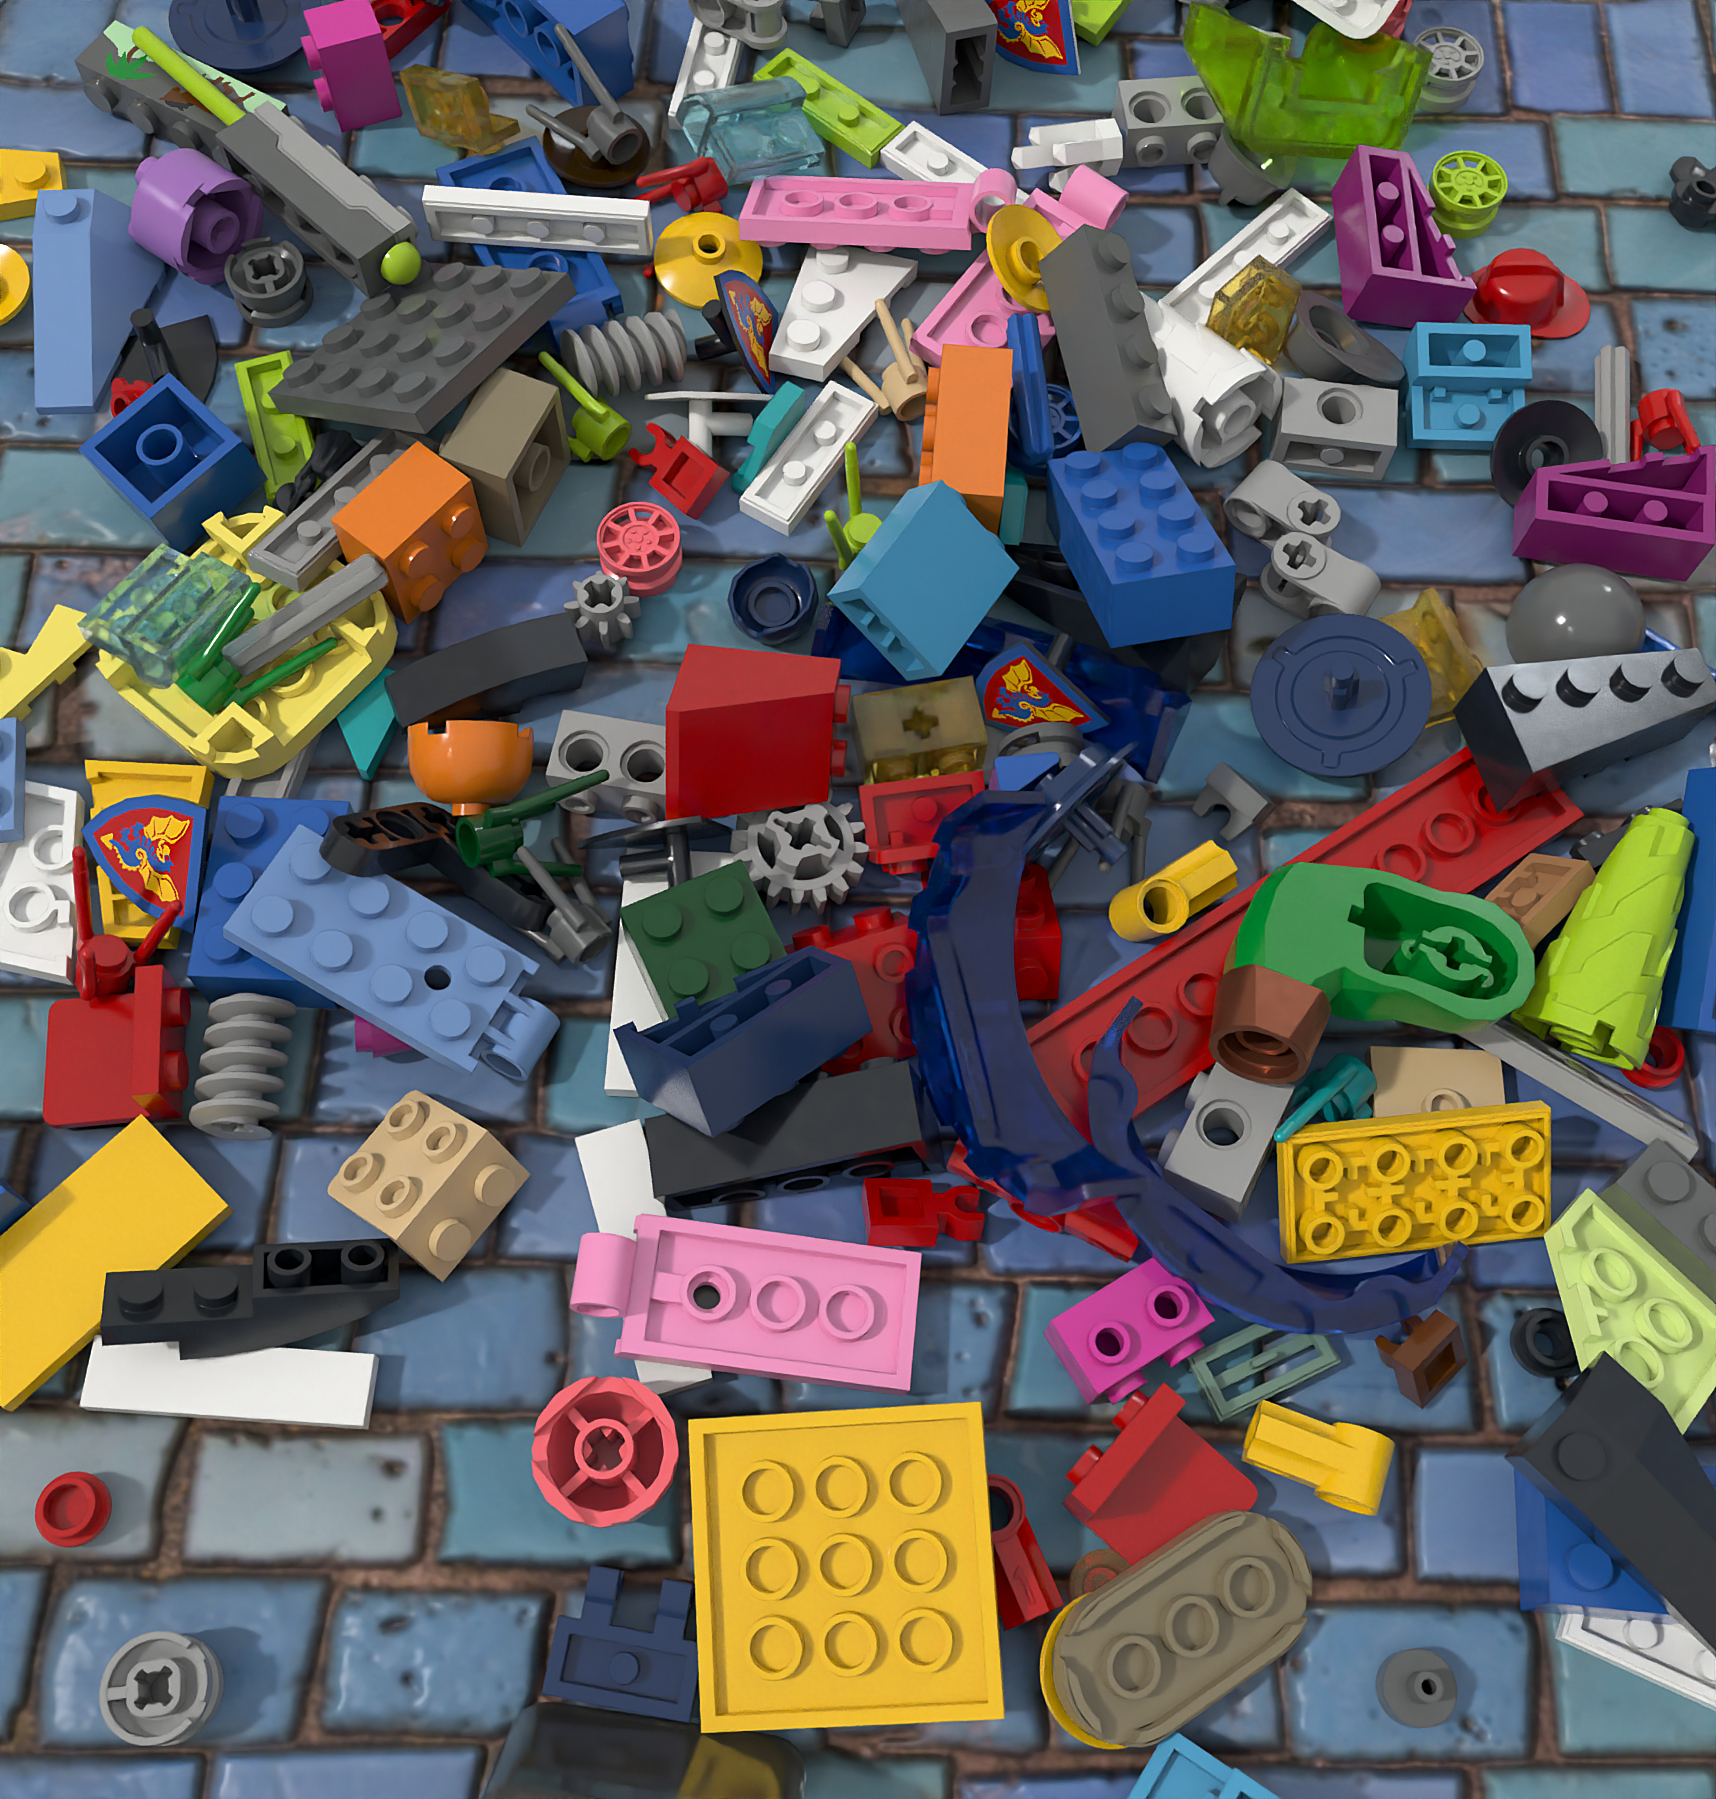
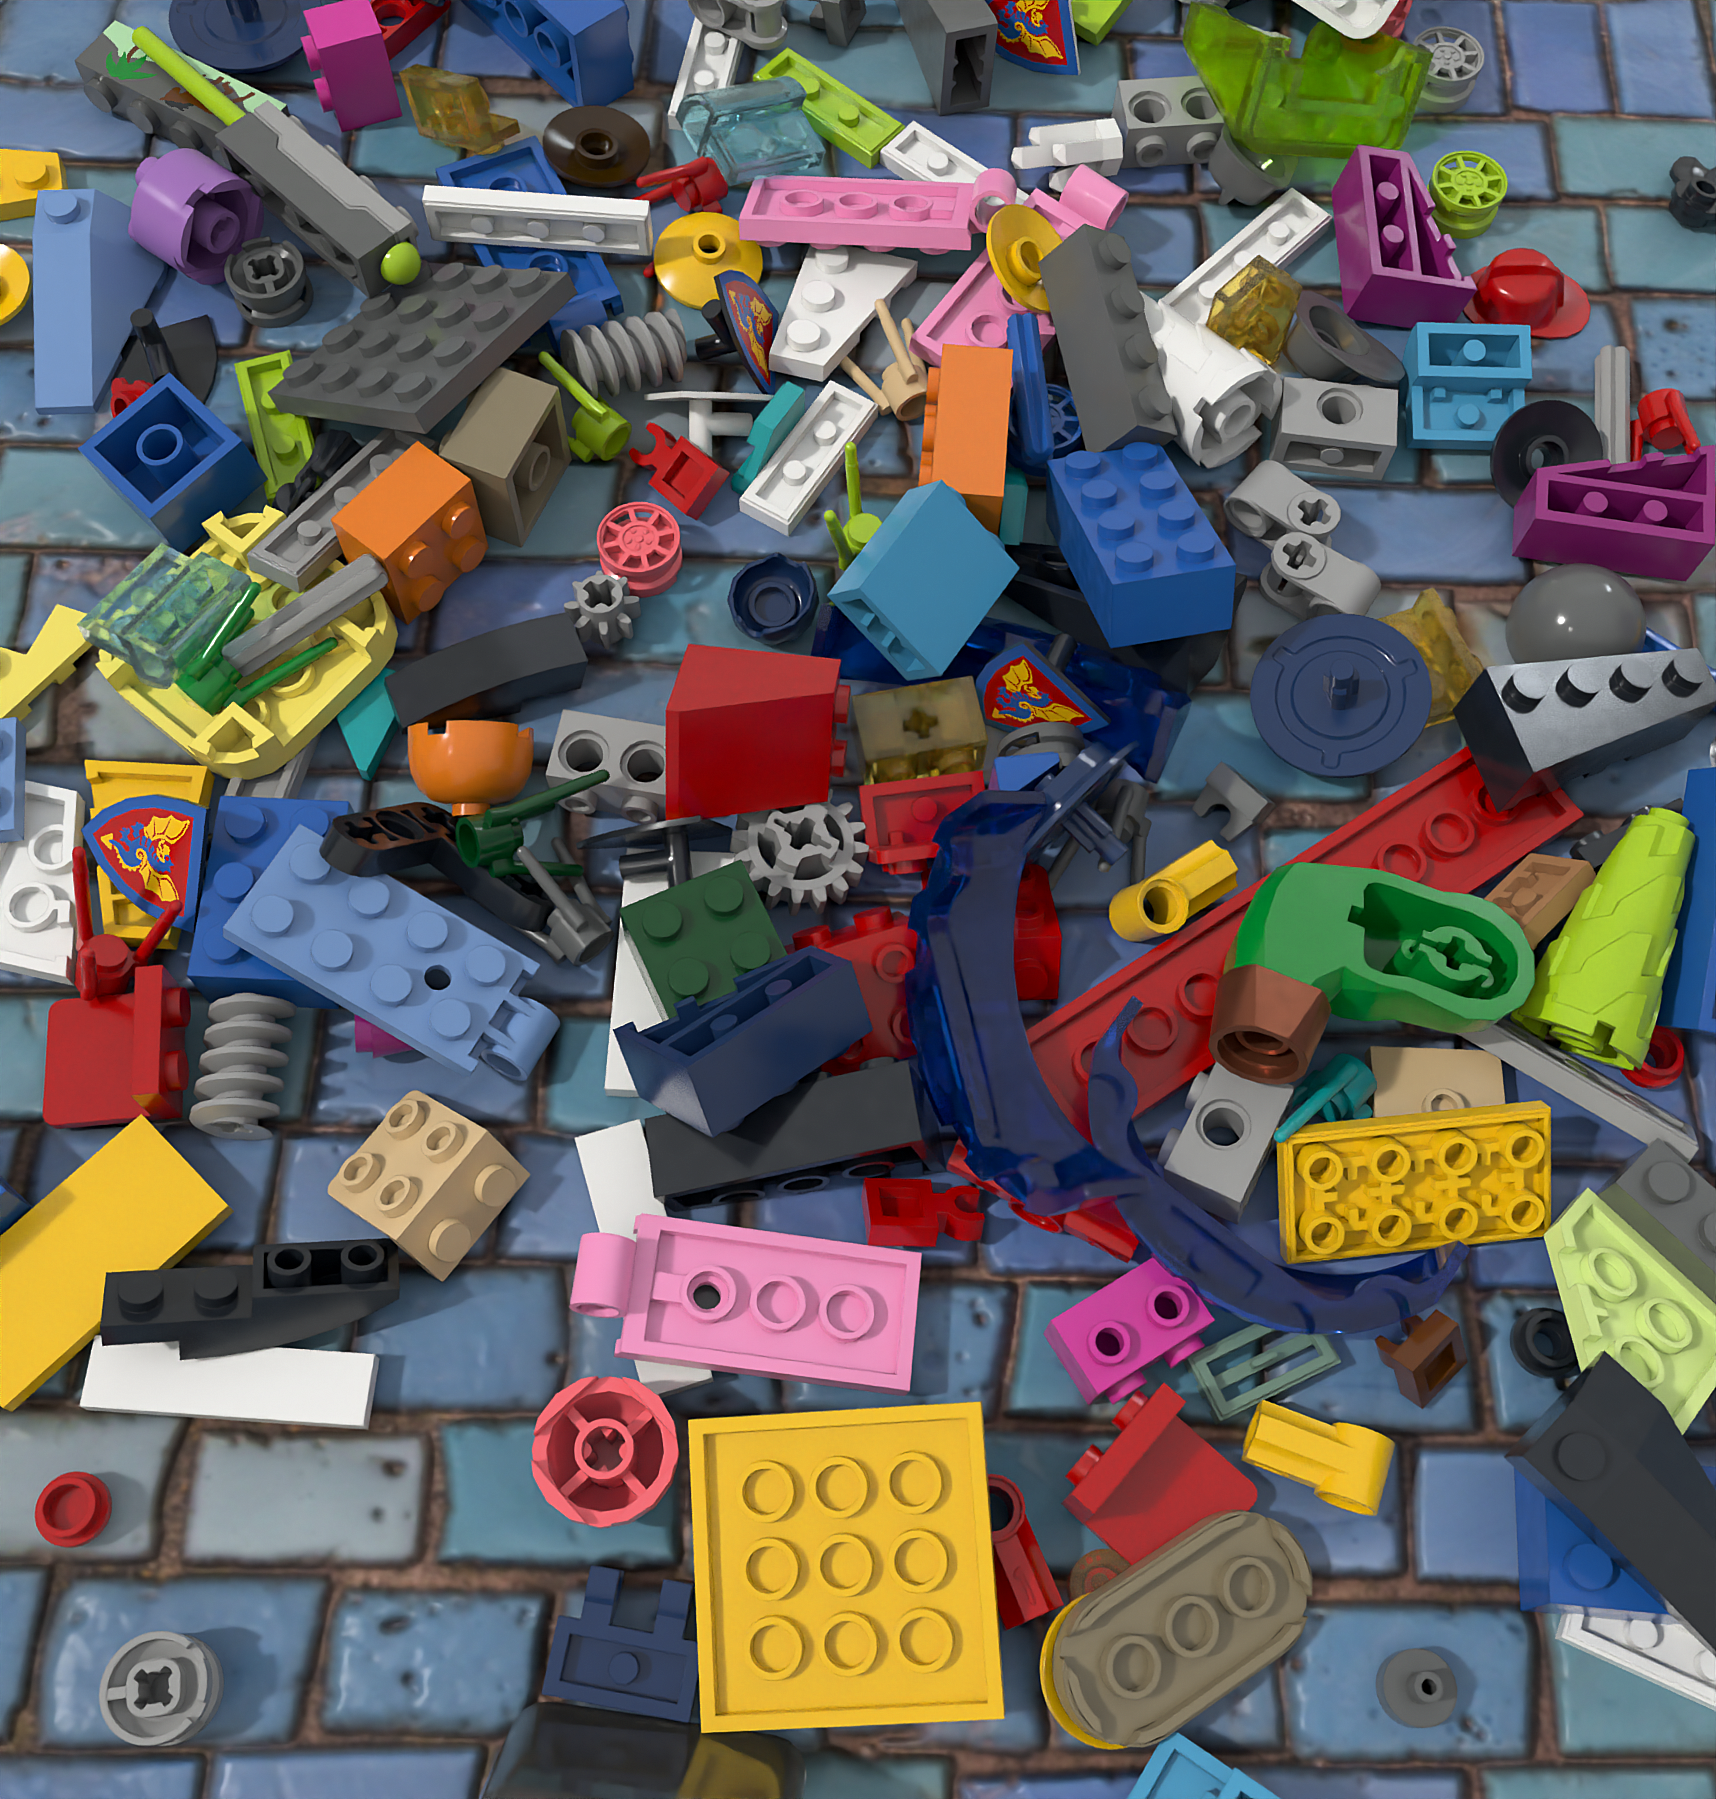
(609, 128): dark grey plant -> none

